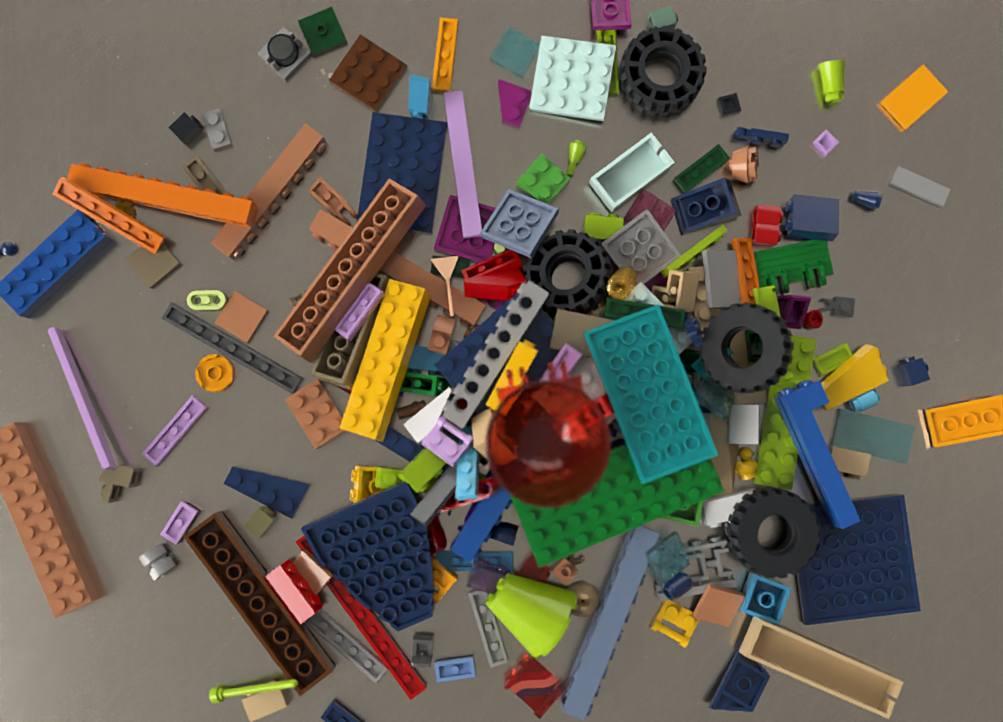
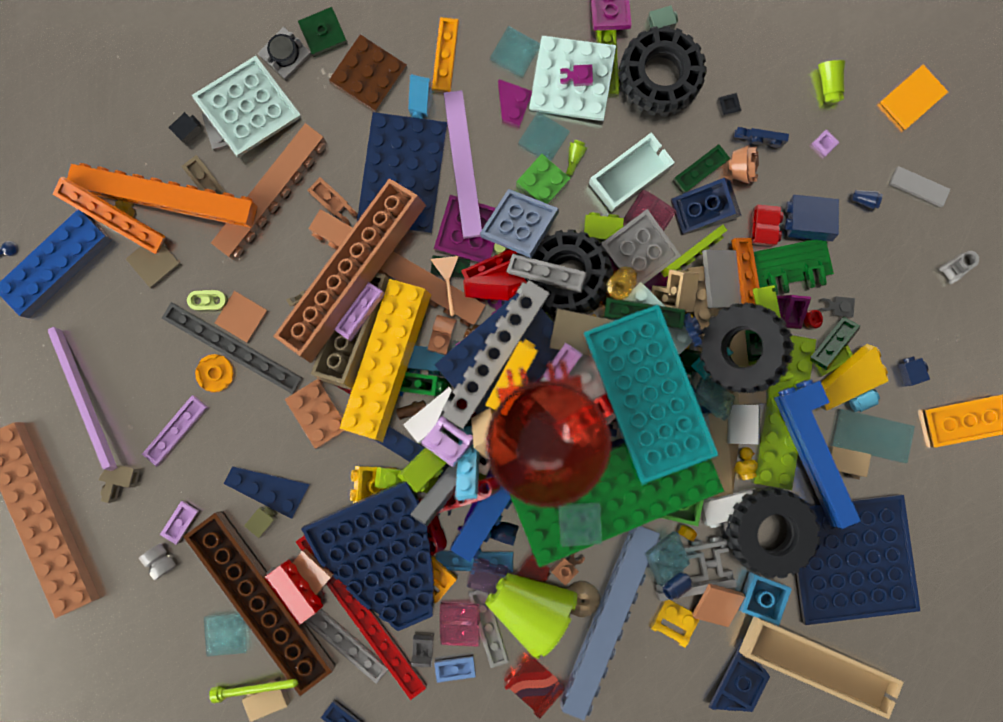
(225, 634): none -> clear light blue tile
(246, 106): none -> light aqua plate
(459, 624): none -> clear pink slope
(543, 136): none -> clear light blue tile
(547, 273): none -> light grey tile
(580, 524): none -> clear light blue tile
(581, 75): none -> magenta plate
(687, 532): none -> light orange tile
(835, 343): none -> dark green plate
(957, 268): none -> light grey piece

